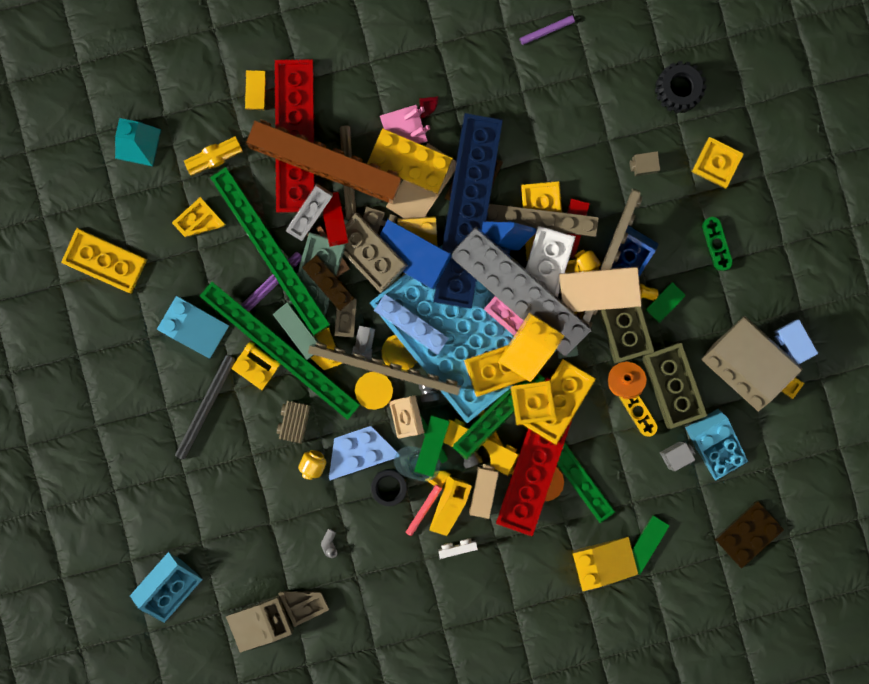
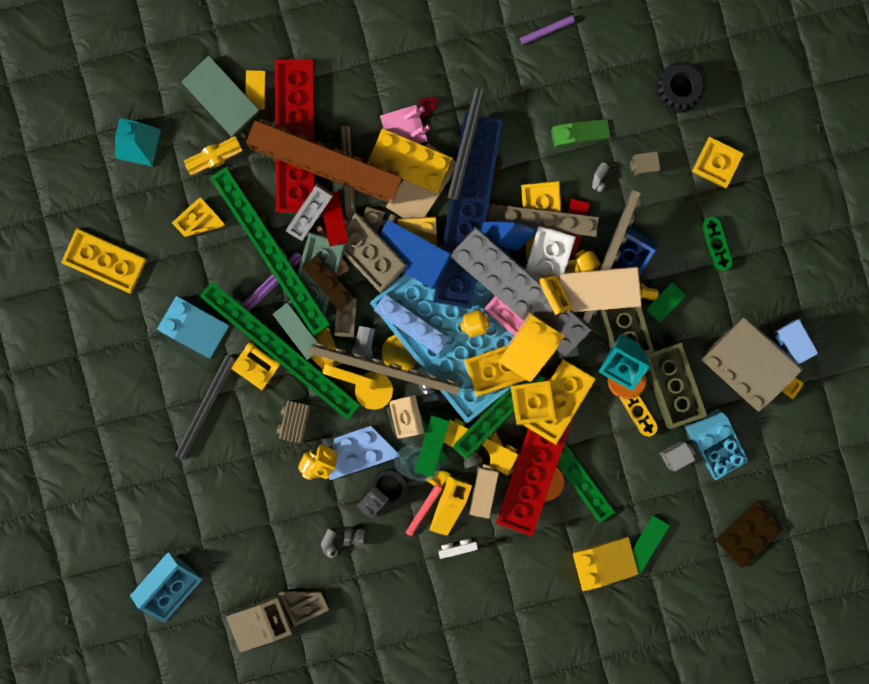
(220, 96): none -> sand green tile
(324, 462): none -> yellow bracket
(350, 377): none -> yellow beam
(358, 537): none -> dark grey wheel
(372, 502): none -> flat silver plate
(466, 144): none -> dark grey axle
(475, 323): none -> yellow head
(555, 294): none -> yellow tile
(580, 133): none -> bright green slope
(598, 176): none -> light grey arm
(625, 363): none -> teal slope

